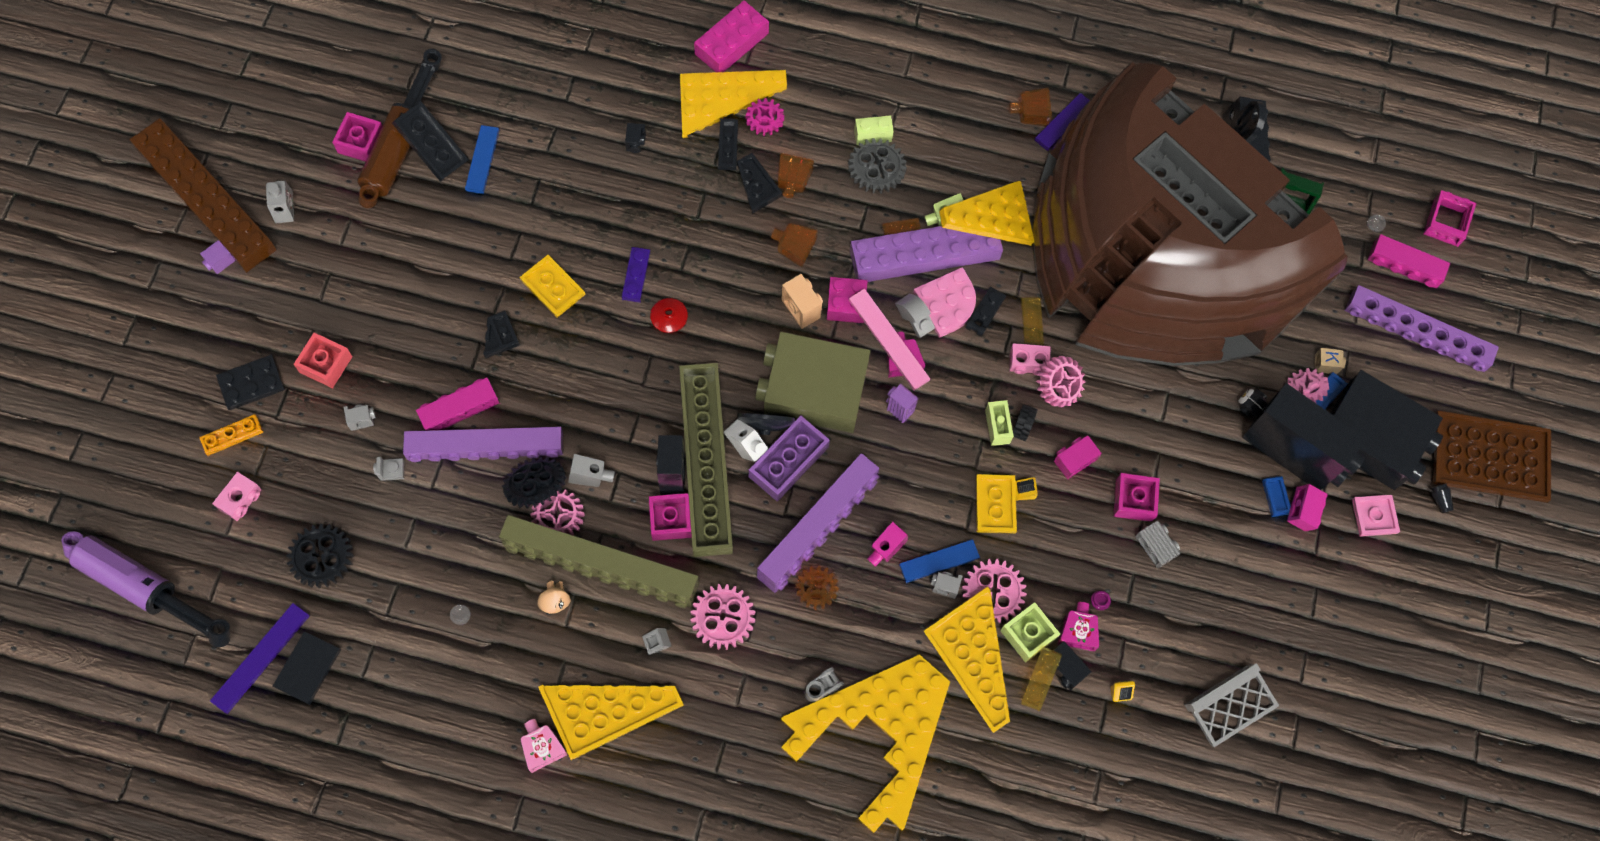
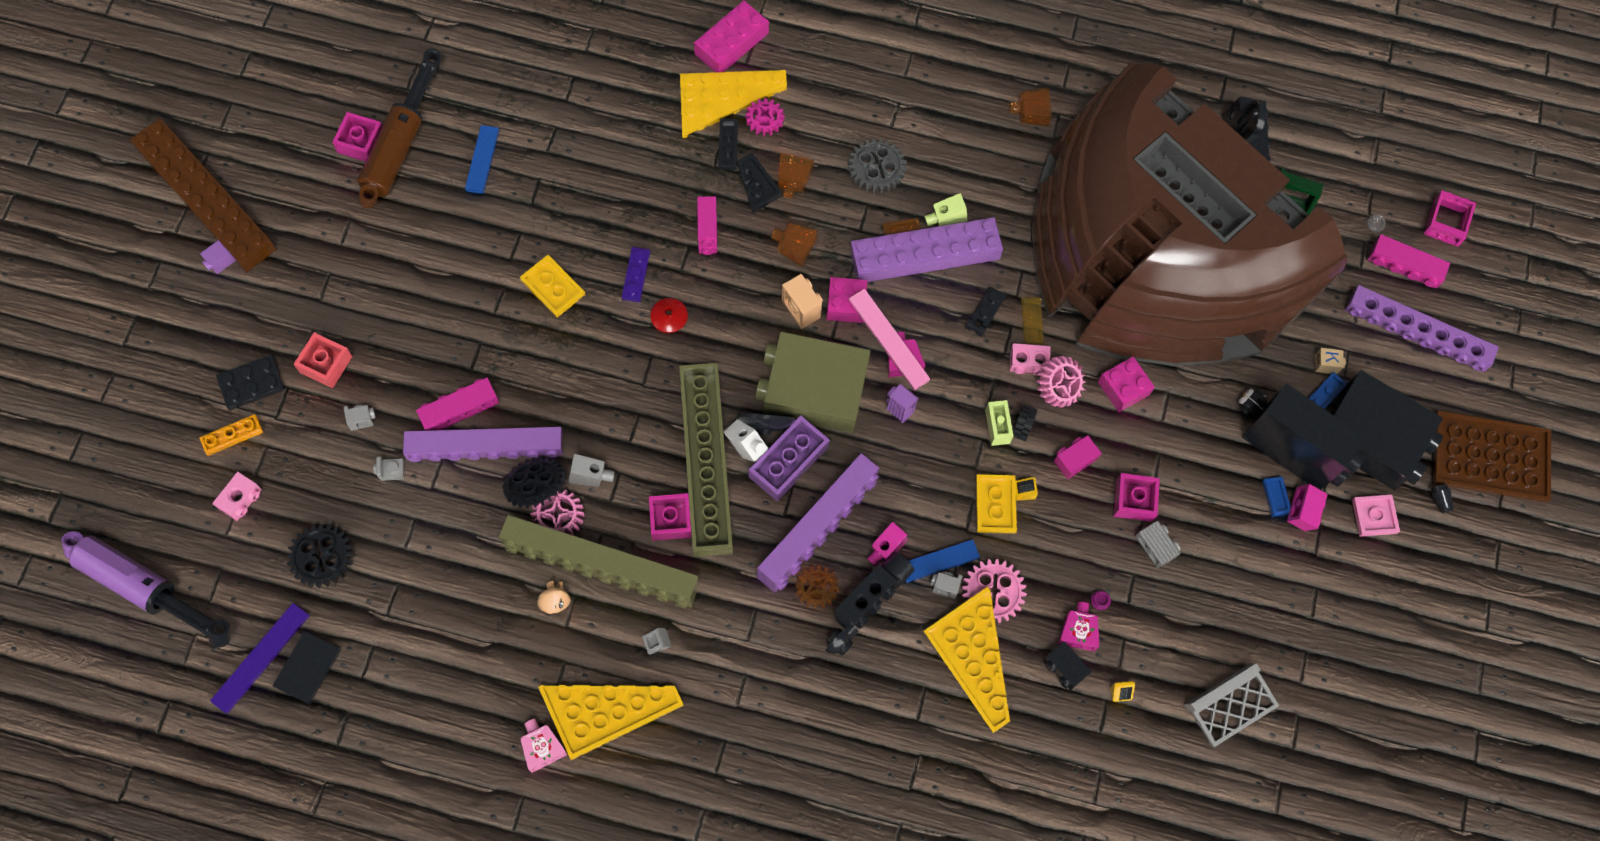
(280, 195): light grey torso -> none
(430, 141): black plate -> none
(460, 614): clear plate -> none
(499, 335): black wing -> none
(635, 137): black brick -> none
(671, 464): black brick -> none
(707, 225): none -> dark pink window
(720, 634): bright pink gear -> none
(826, 684): light grey piece -> none
(873, 128): yellowish green brick -> none
(884, 580): none -> black brick
(904, 705): yellow wing -> none
(916, 312): light grey brick -> none
(949, 301): bright pink plate -> none
(993, 214): yellow wing -> none
(1030, 632): yellowish green brick -> none
(1041, 678): clear yellow plate -> none
(1055, 129): dark purple tile -> none
(1126, 384): none -> dark pink brick
(1316, 384): bright pink gear -> none

